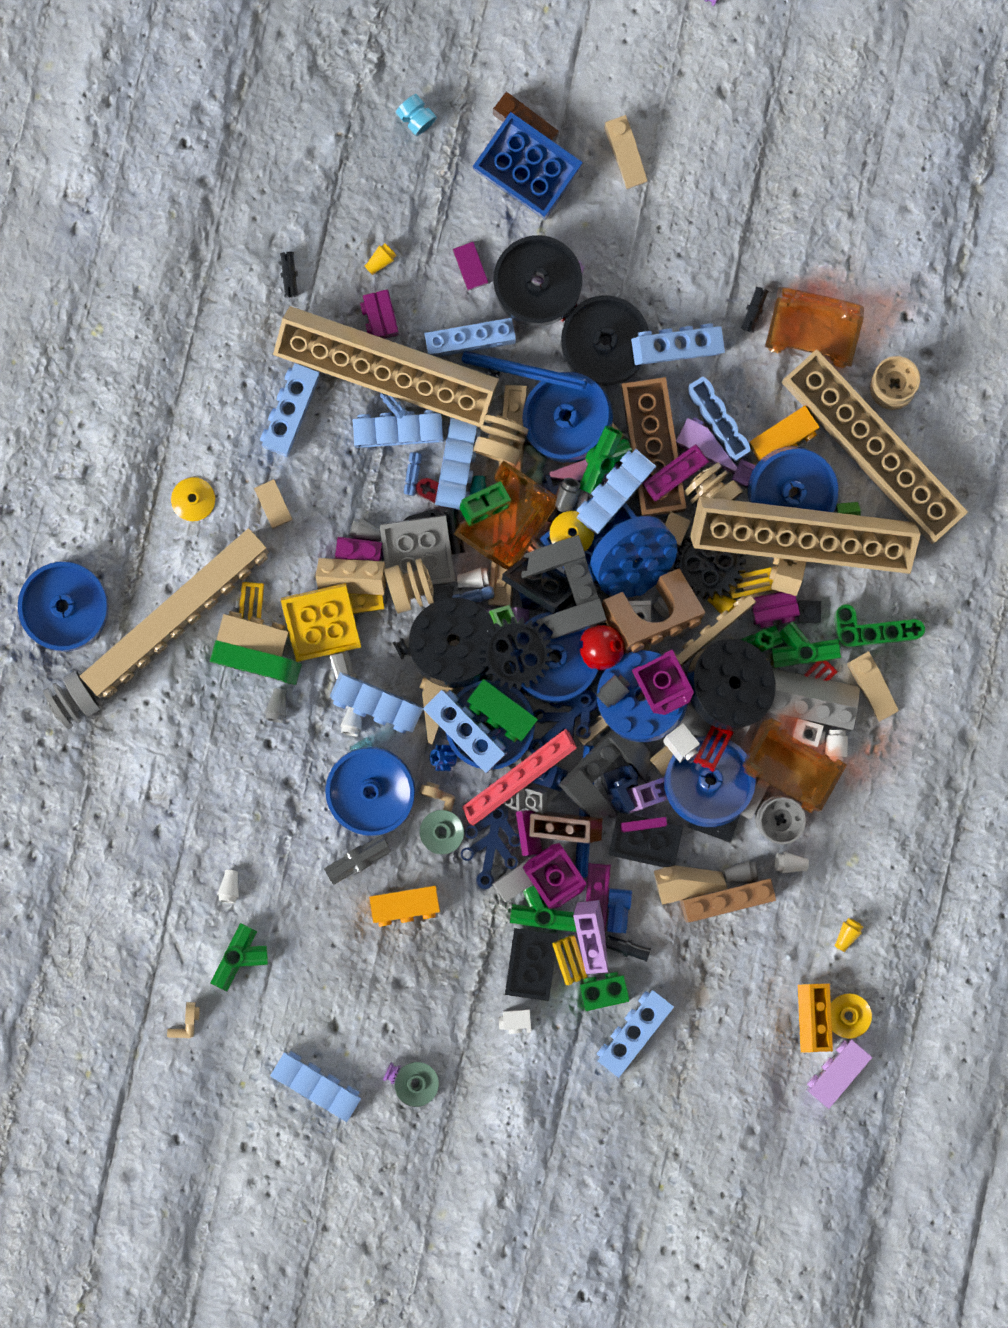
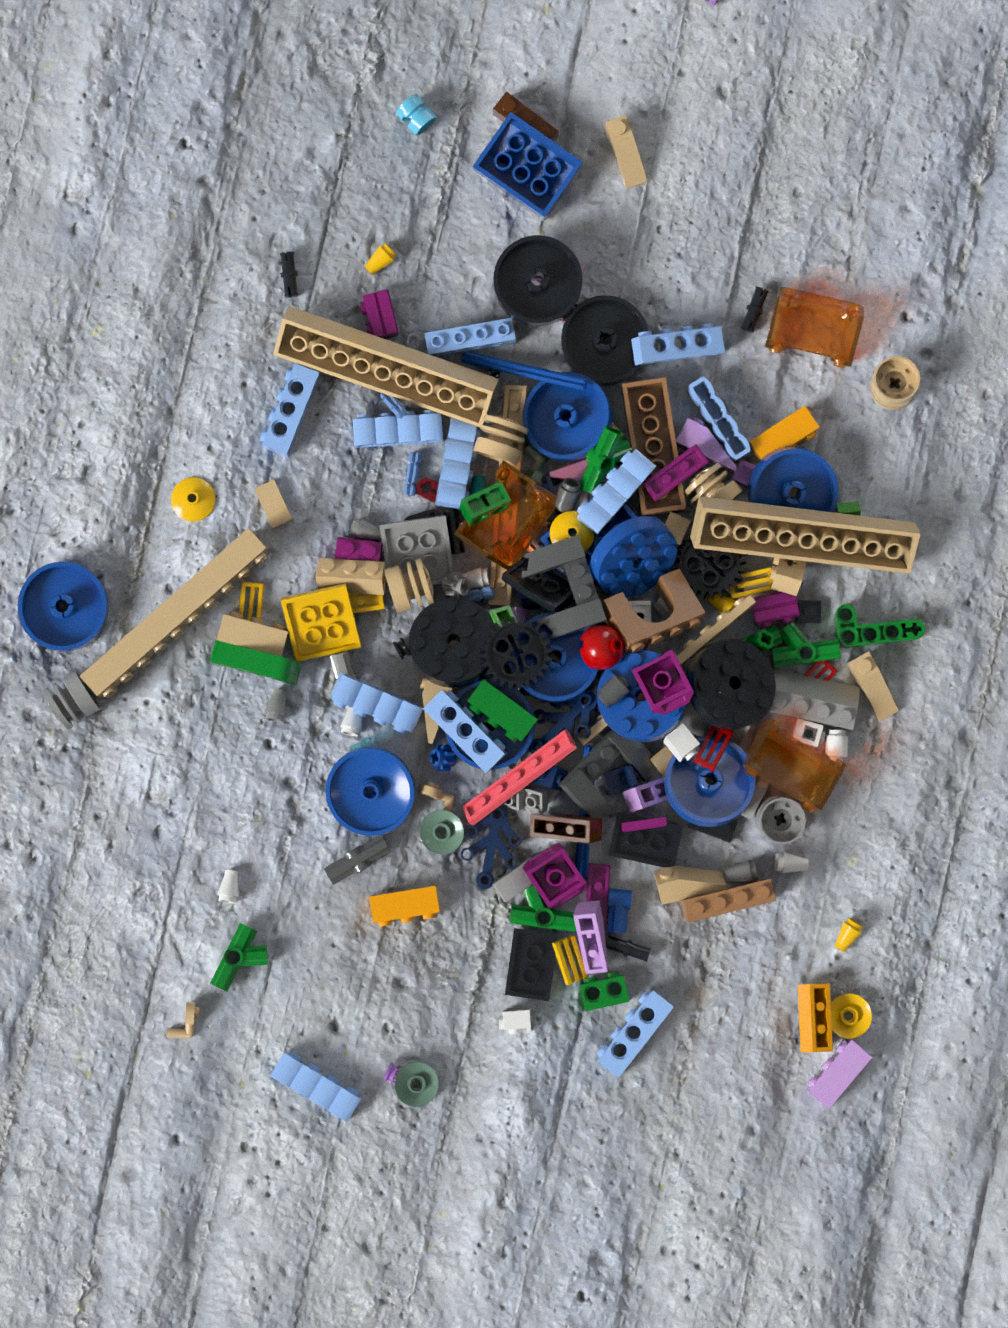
(455, 585): none -> light grey gear
(470, 266): magenta tile -> none
(529, 844): magenta tile -> none
(621, 798): dark blue bracket -> none
(874, 446): tan brick -> none

